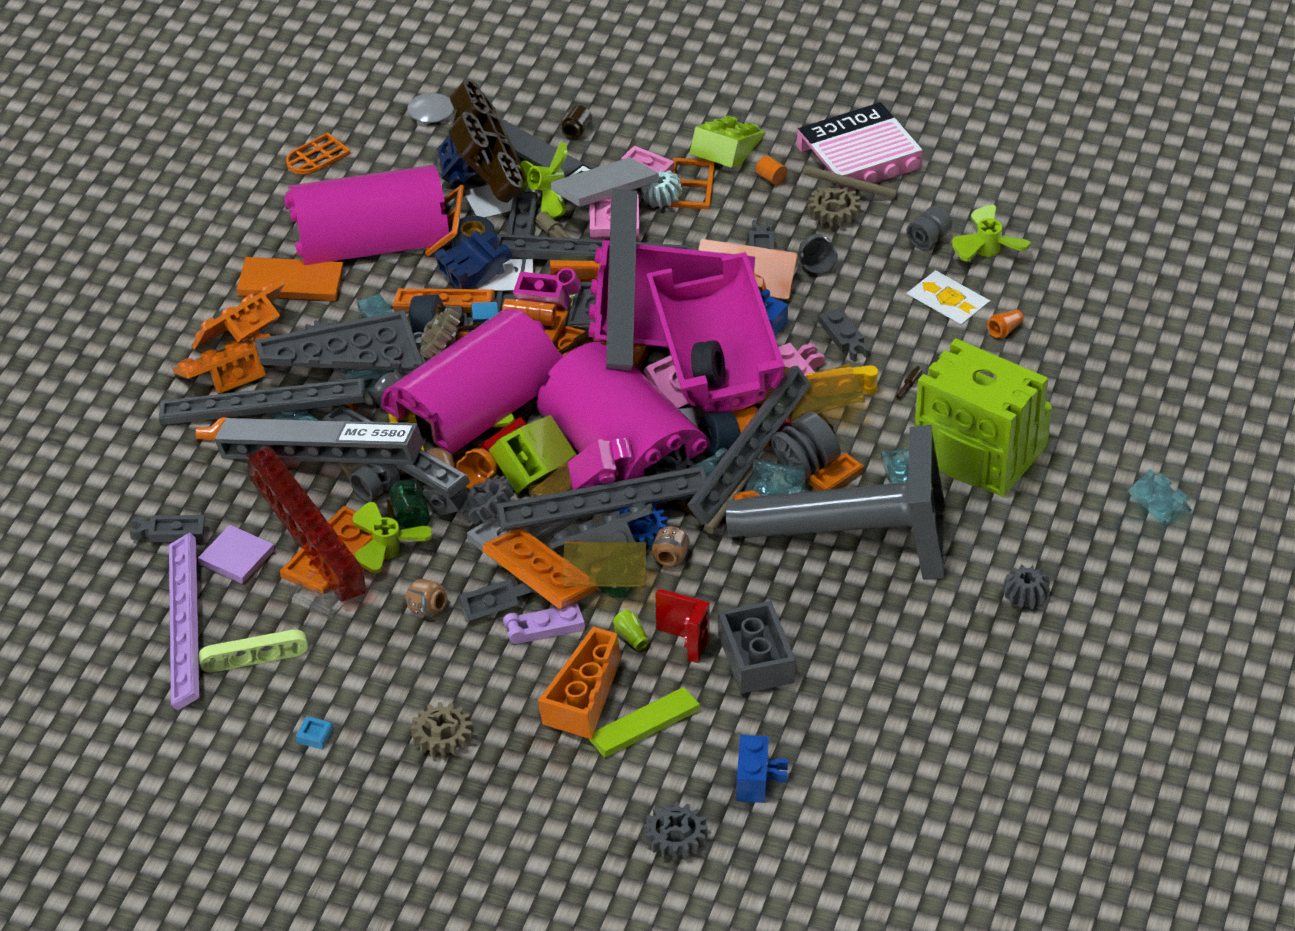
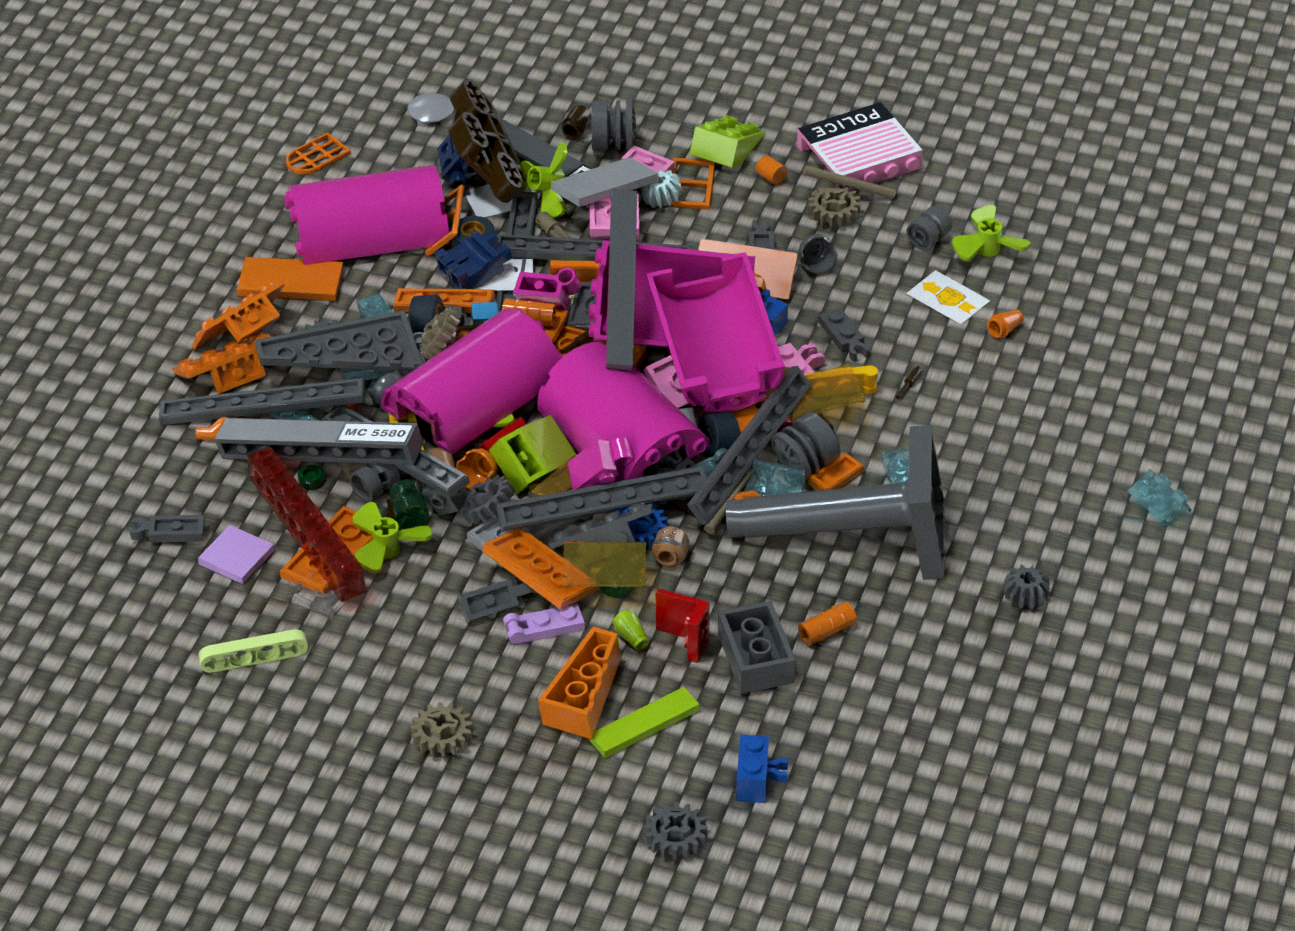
(183, 622): lavender tile -> none
(311, 477): none -> dark green tile
(314, 732): dark azure tile -> none
(426, 597): medium nougat head -> none
(612, 125): none -> dark grey wheel
(709, 360): black tyre -> none
(827, 623): none -> orange axle
(983, 425): lime piece -> none

